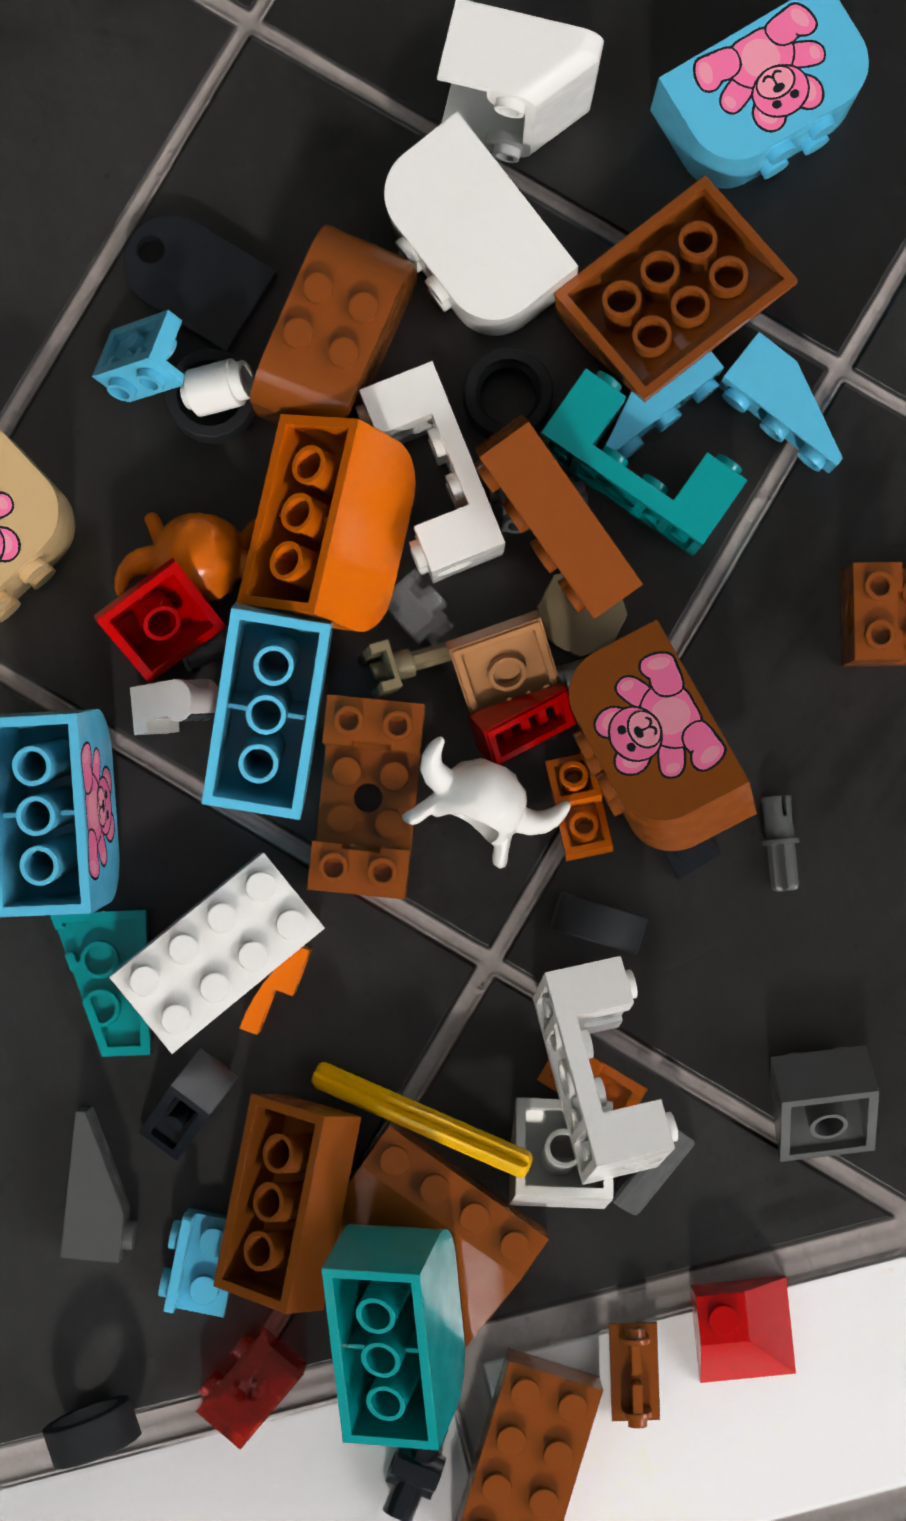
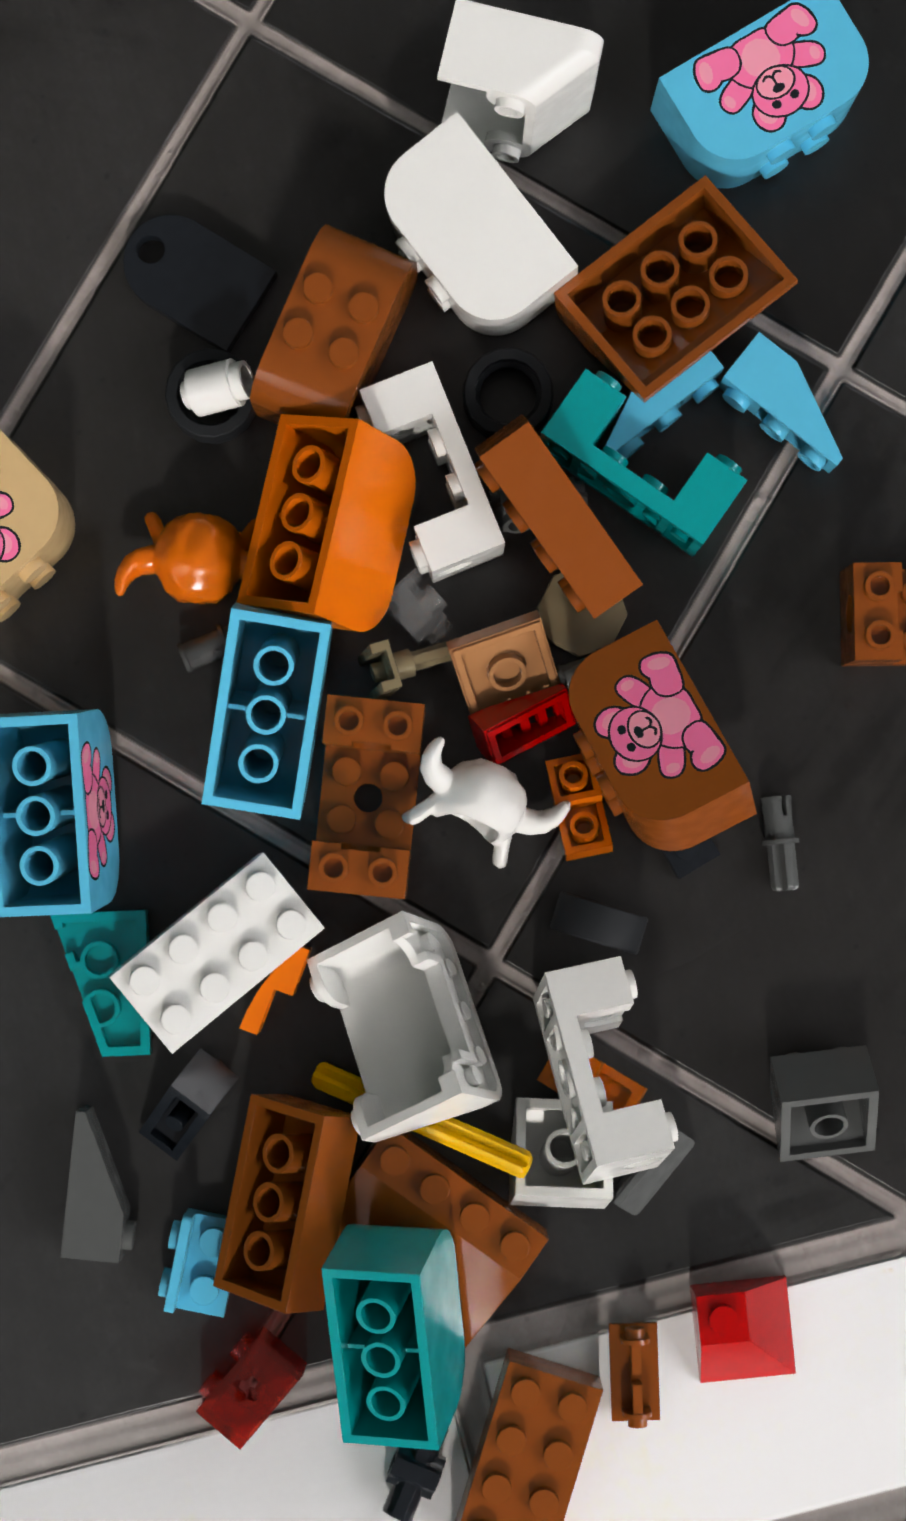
(91, 1432): black tyre -> none
(136, 357): medium azure bracket -> none
(160, 620): red slope -> none
(164, 704): white leg -> none
(407, 1026): none -> white windscreen

